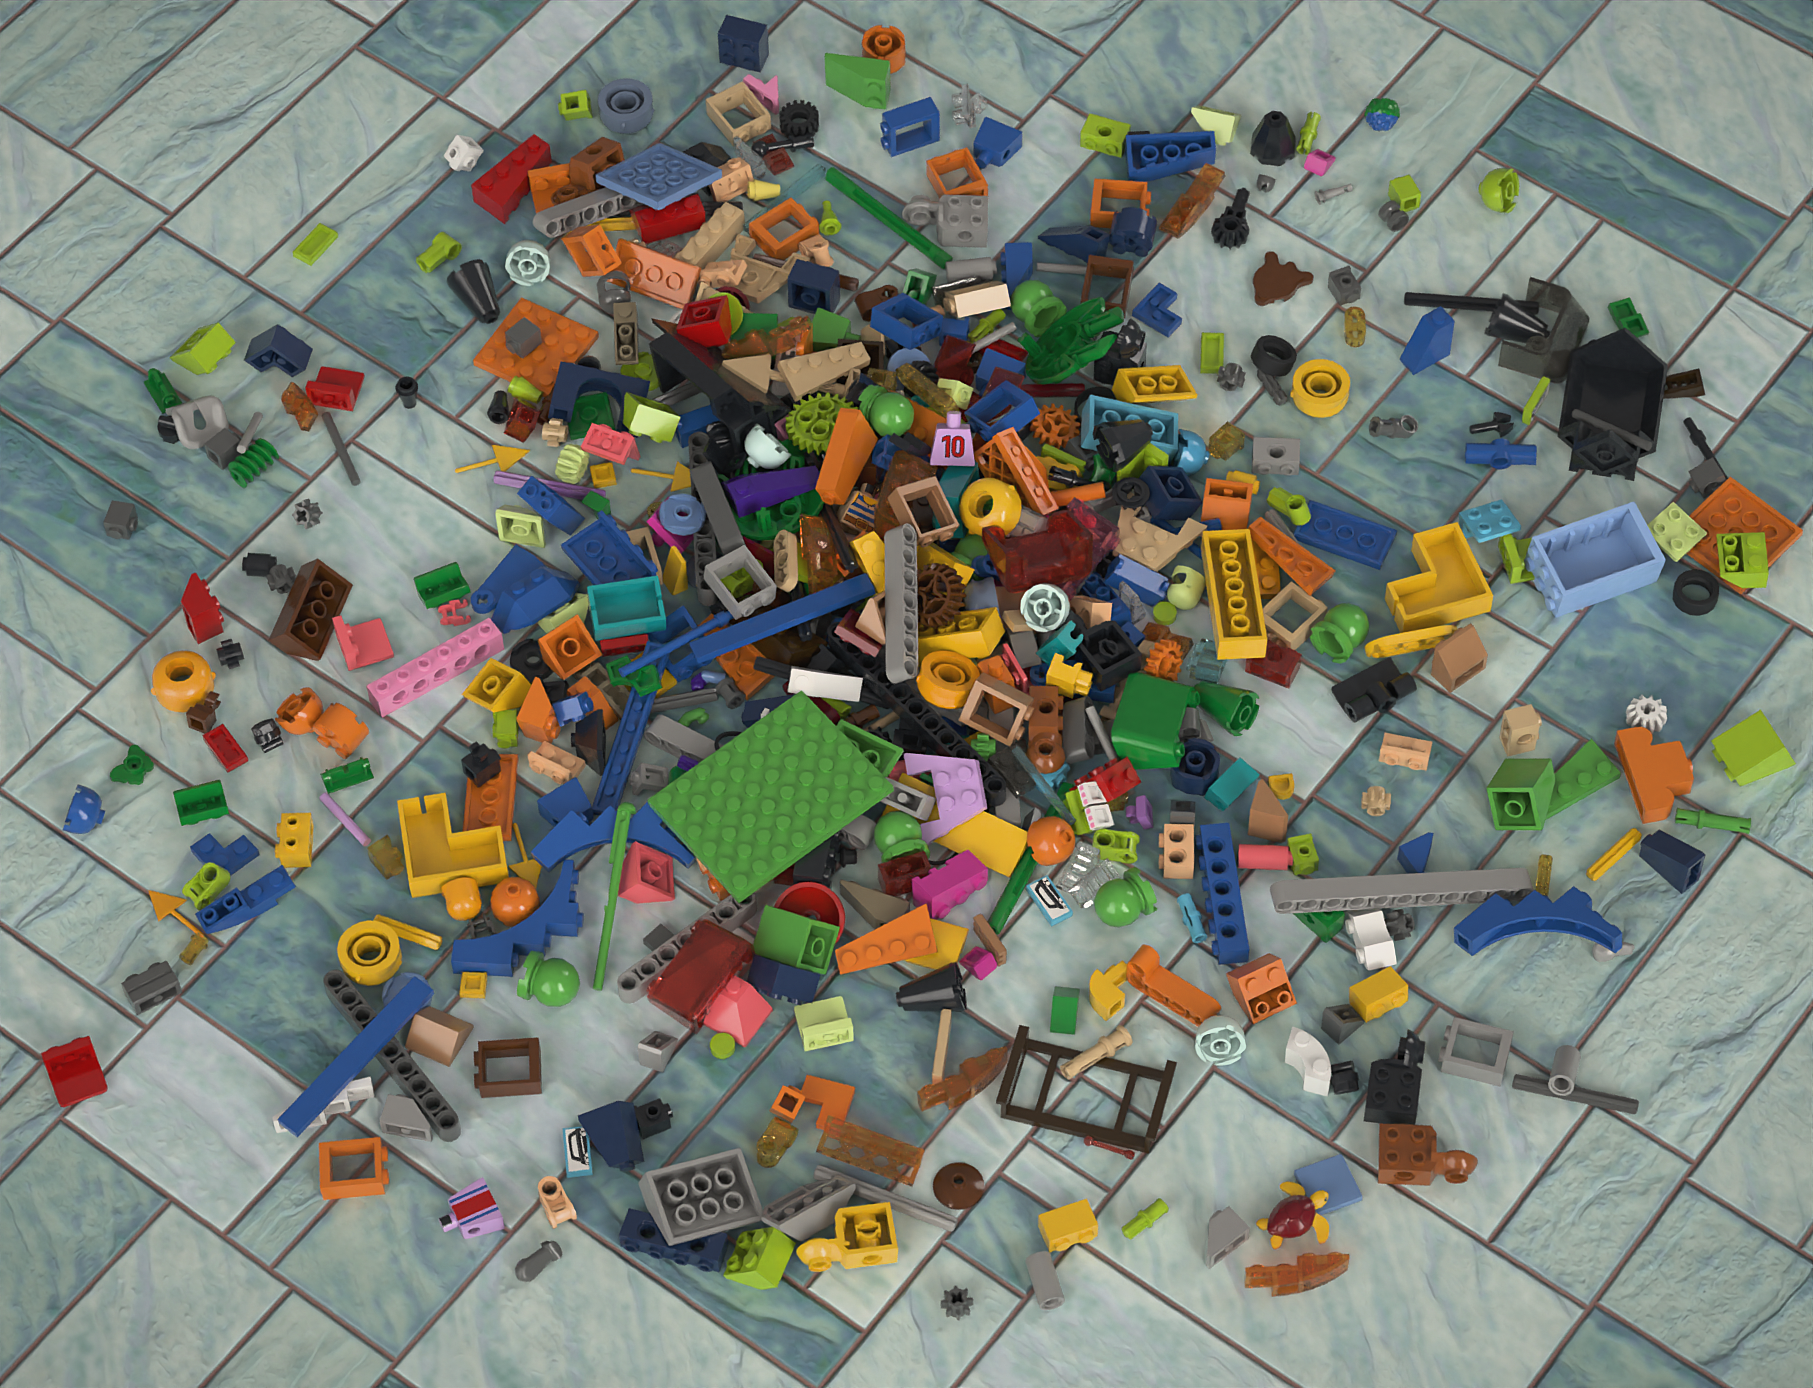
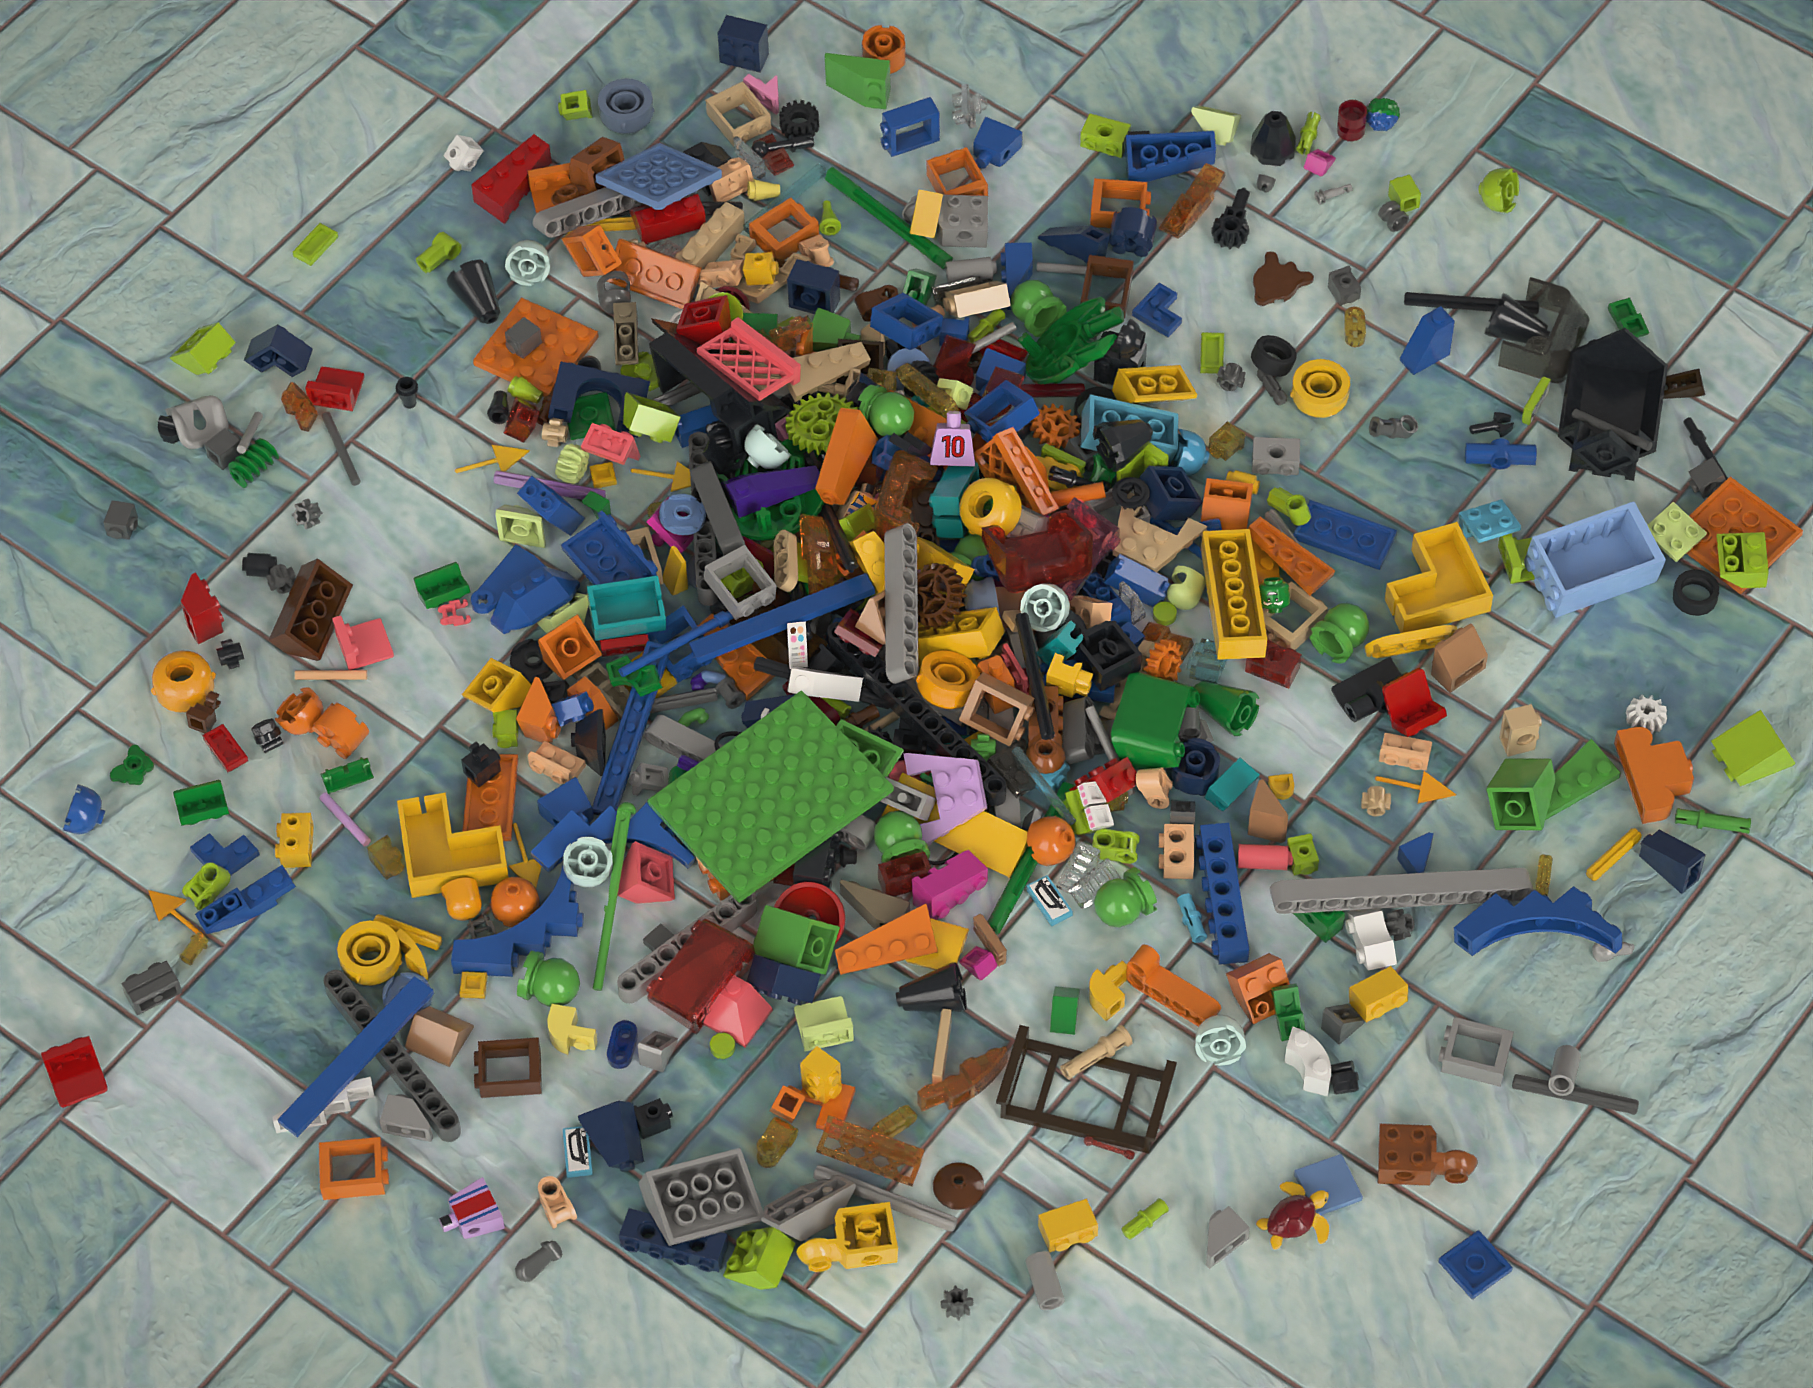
(161, 390): green hinge -> none
(330, 674): none -> light nougat bar
(413, 955): none -> yellow slope
(435, 667): bright pink brick -> none
(565, 1032): none -> light yellow brick
(587, 862): none -> light aqua cylinder
(622, 1046): none -> clear blue plate
(760, 268): none -> yellow brick
(762, 350): none -> coral fence
(797, 644): none -> white sticker
(821, 1075): none -> yellow brick
(858, 521): none -> lime tile
(896, 1122): none -> clear yellow beam
(926, 213): none -> yellow slope
(932, 490): medium nougat window -> none
(1034, 676): none -> black axle
(1141, 813): medium lavender tile -> none
(1154, 786): none -> light nougat piece
(1274, 594): none -> green head
(1287, 1009): none -> green slope
(1307, 1274): clear orange slope -> none
(1351, 120): none -> dark red wheel
(1396, 1084): black brick -> none
(1411, 703): none -> red bracket
(1429, 789): none -> light orange piece
(1475, 1264): none -> blue tile

